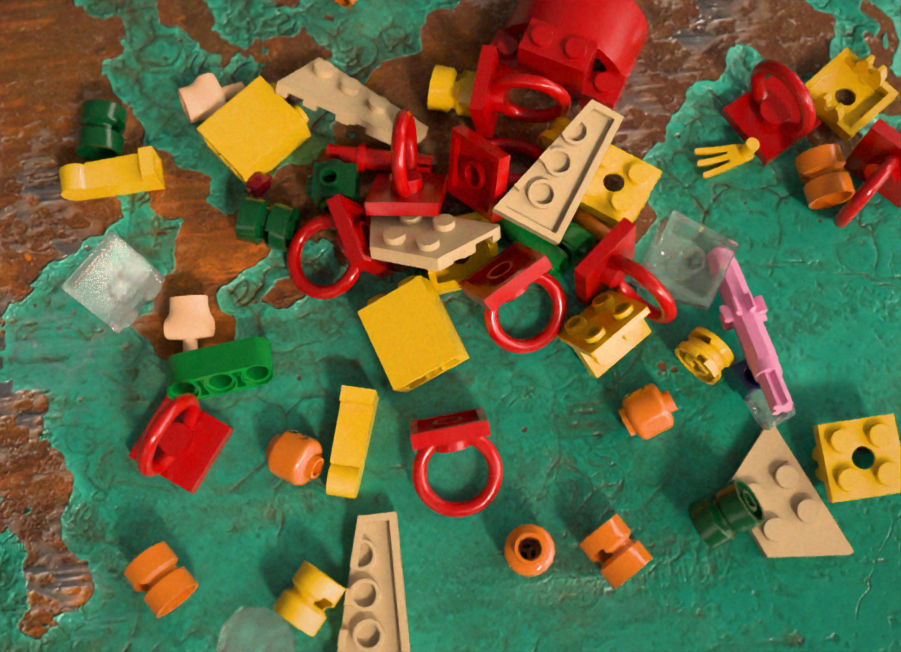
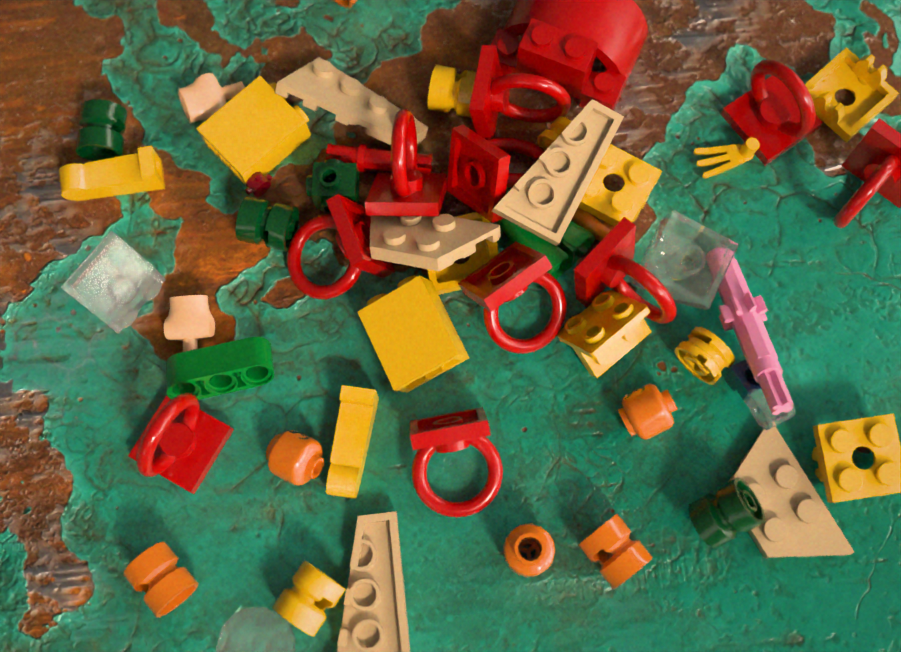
(824, 176): orange wheel -> none

